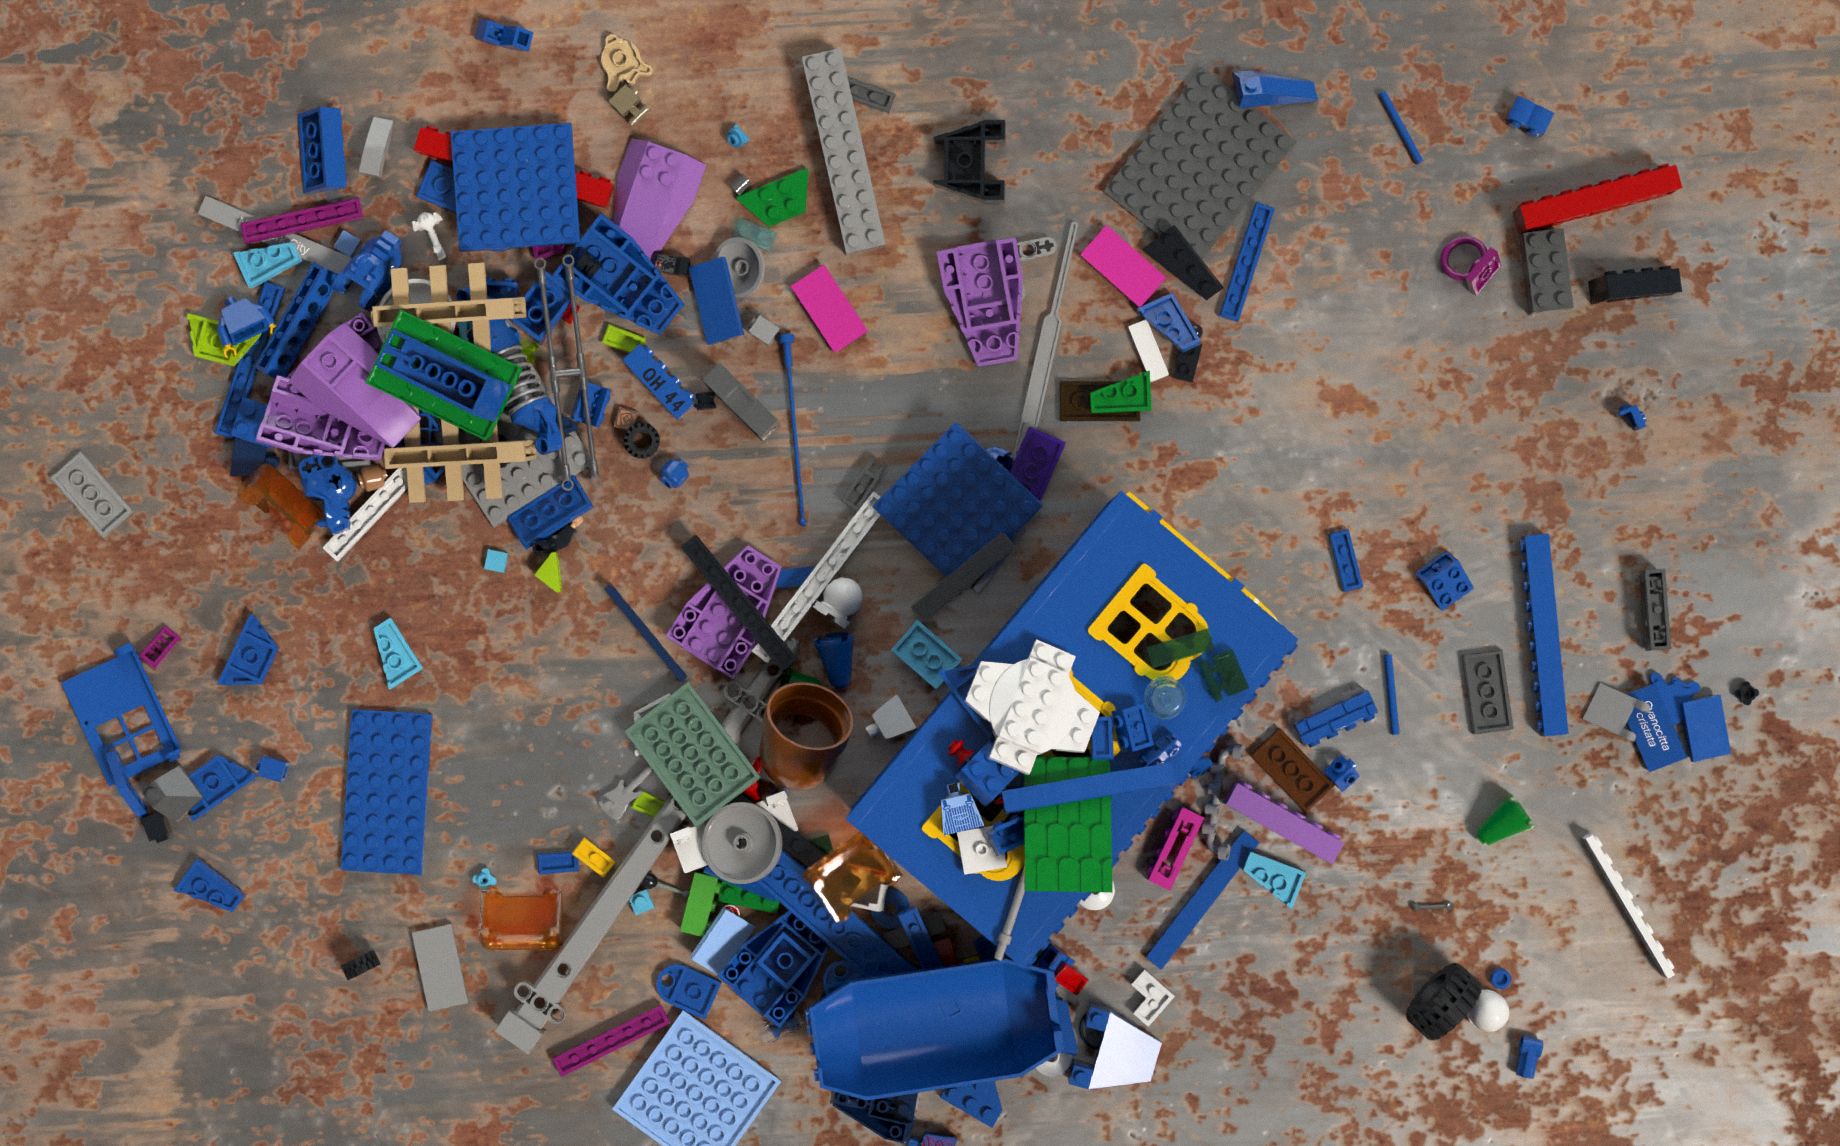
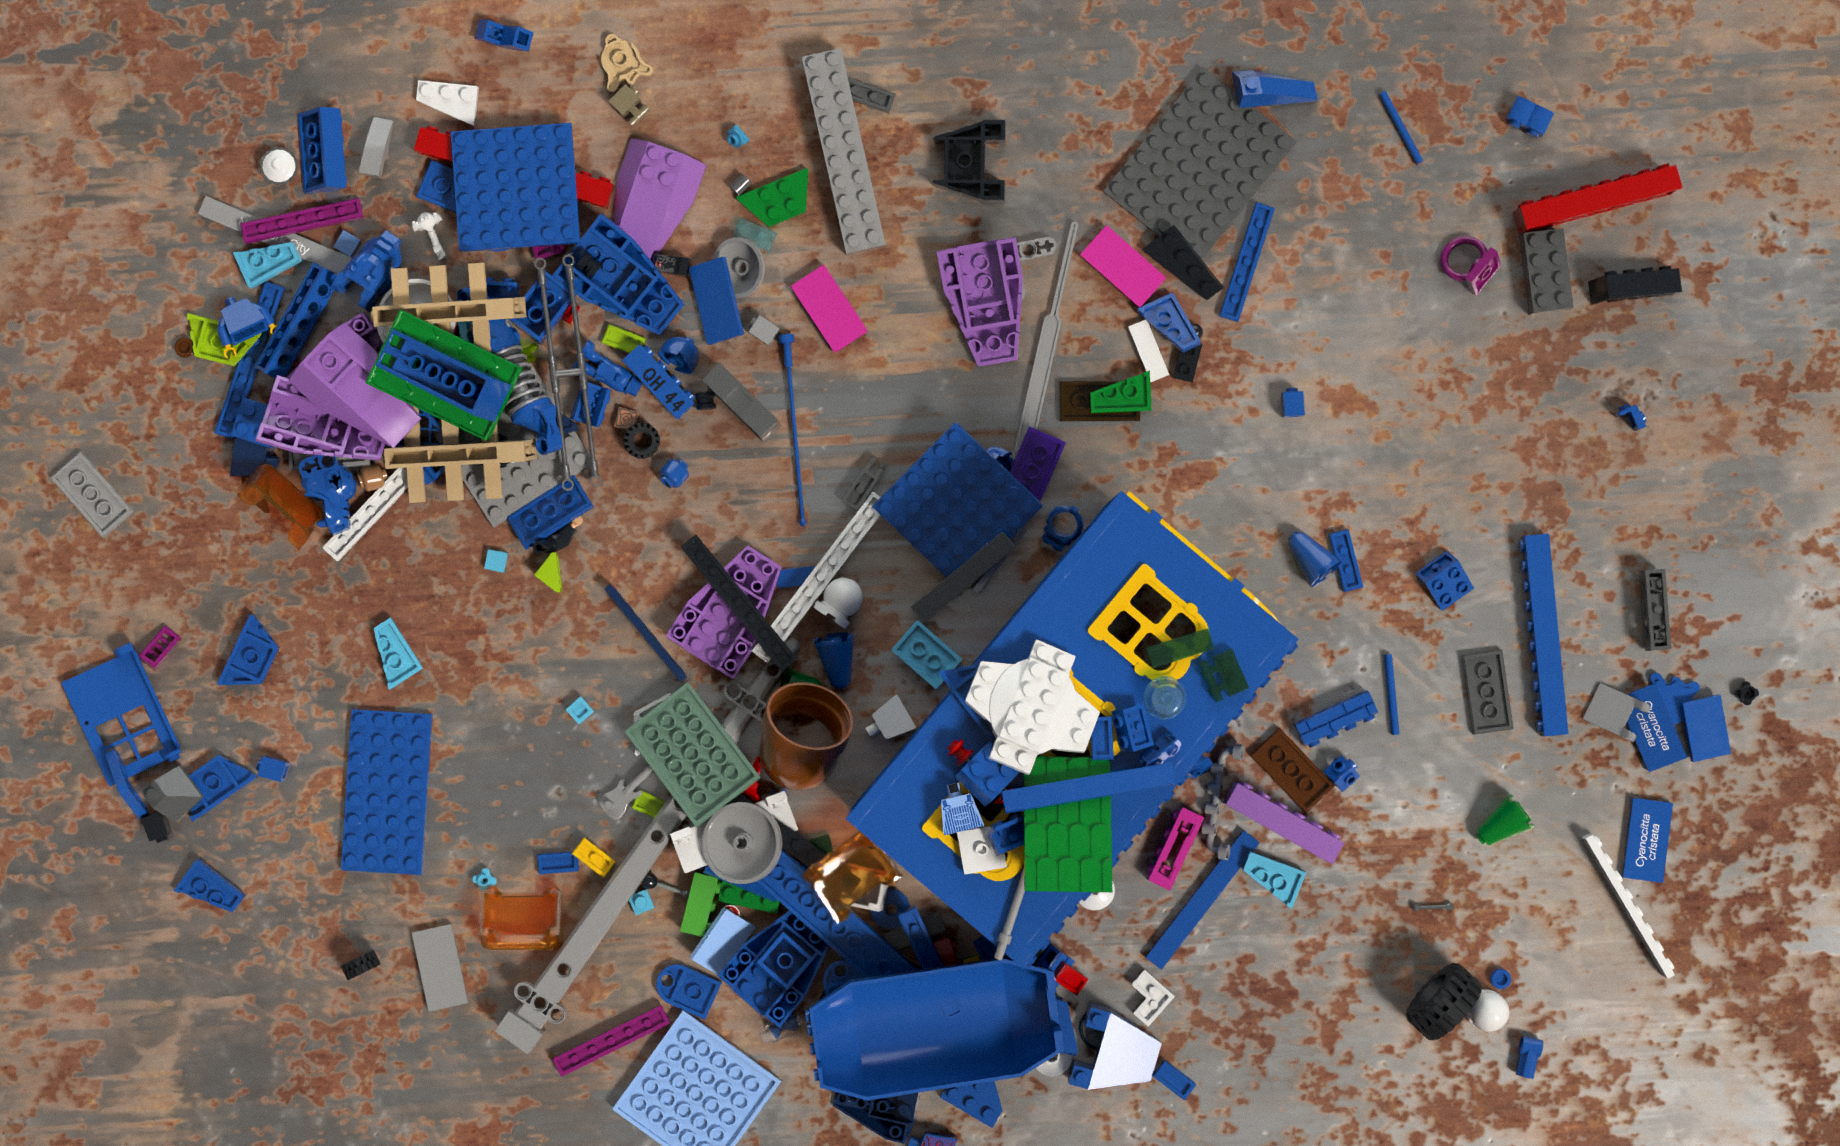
(184, 347): none -> reddish brown tile
(278, 166): none -> white piece
(452, 99): none -> white wing
(580, 710): none -> medium azure plate
(608, 372): none -> blue piece
(681, 353): none -> blue cylinder
(1056, 538): none -> blue piece
(1174, 1079): none -> blue tile
(1292, 403): none -> blue brick
(1312, 558): none -> blue cone
(1647, 840): none -> blue tile

